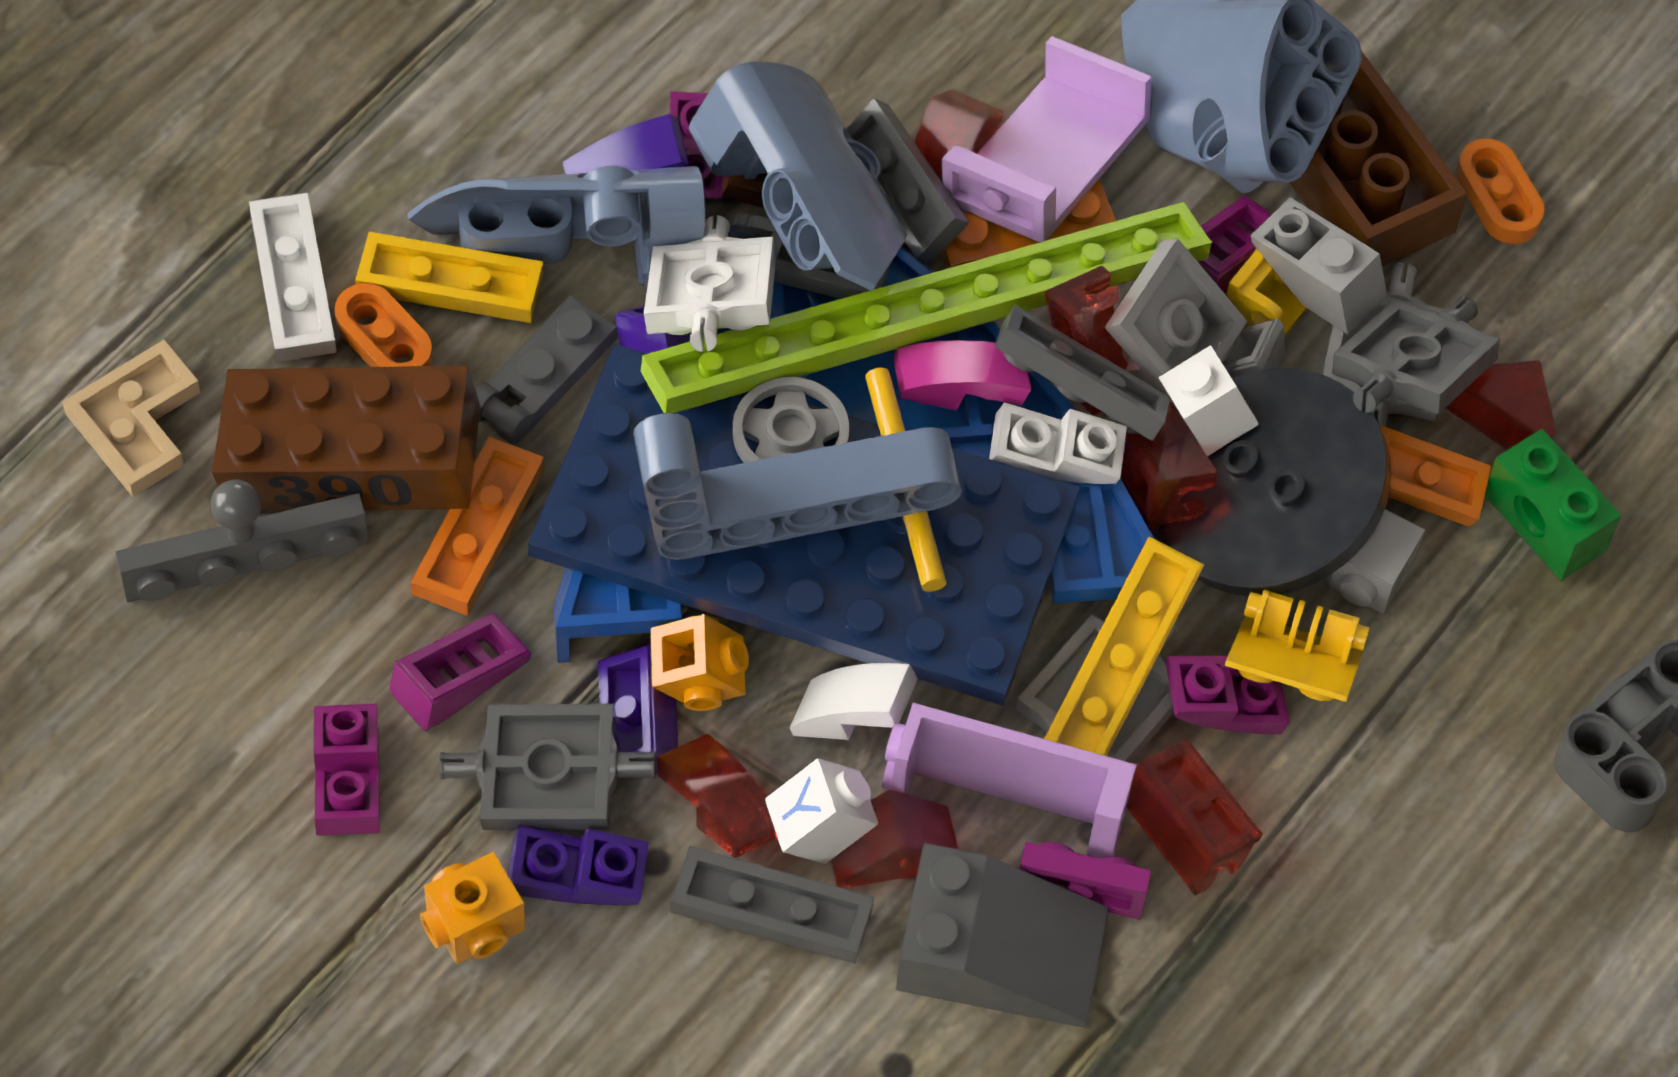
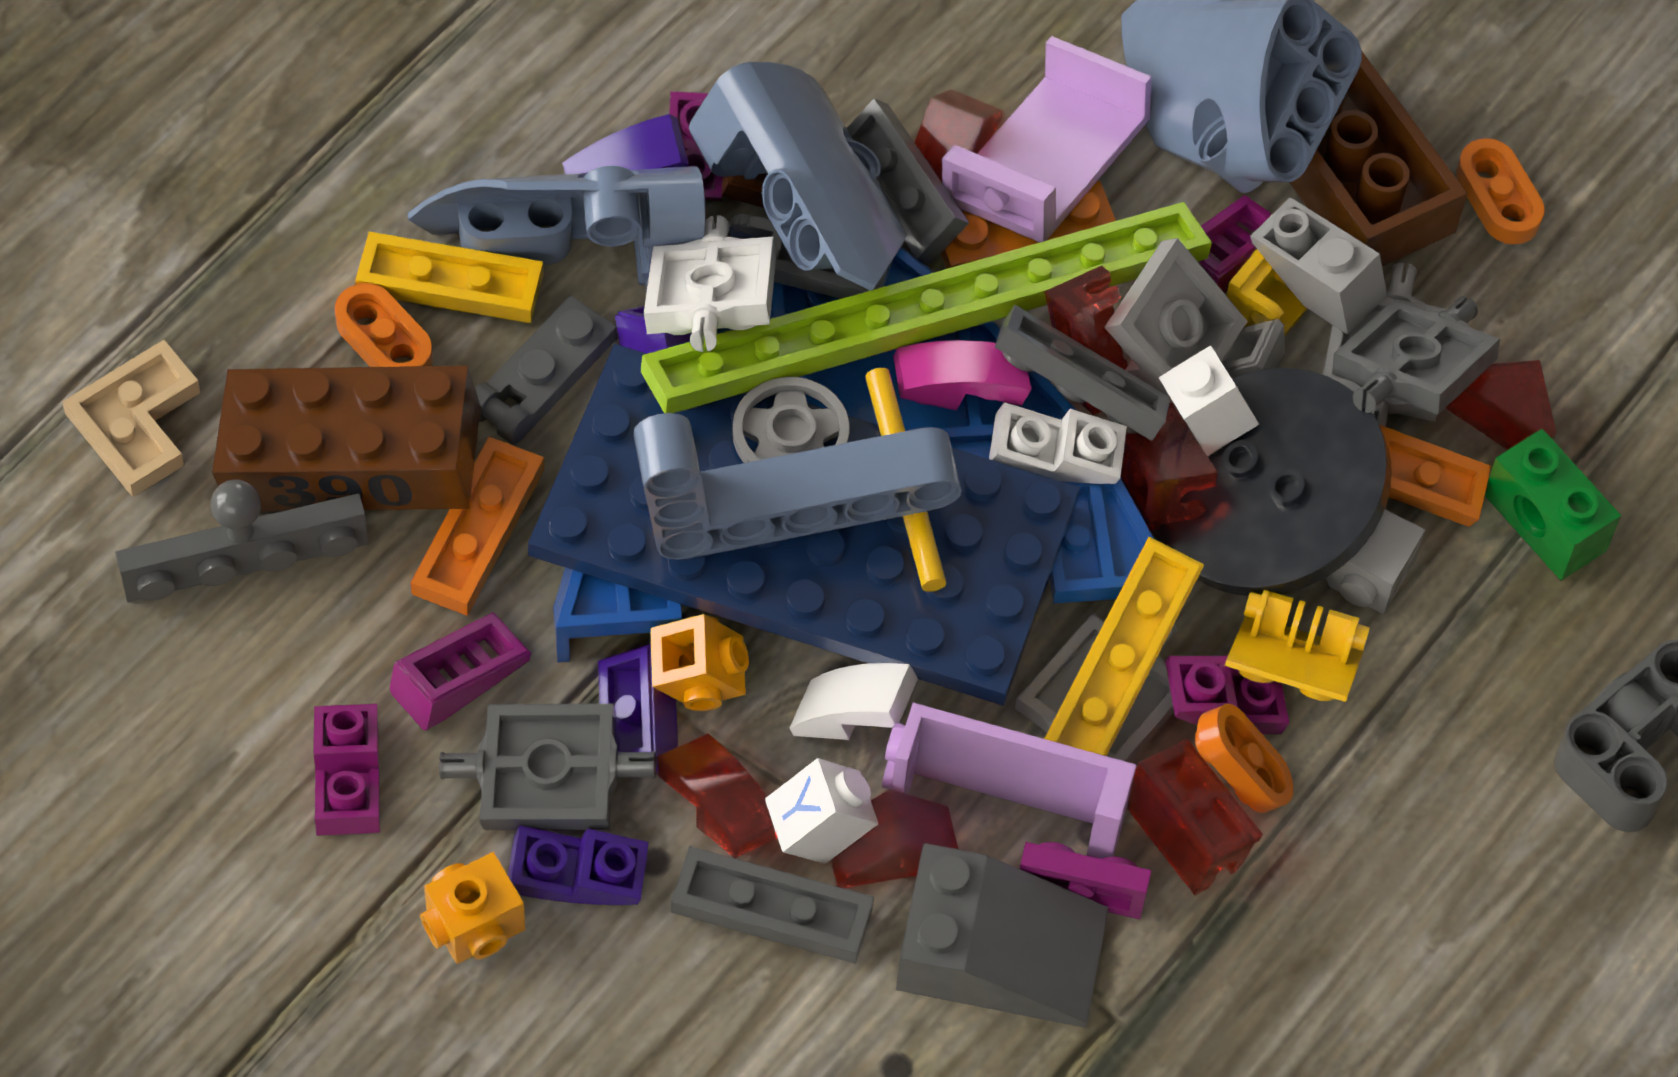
(292, 277): white plate -> none
(1244, 758): none -> orange plate

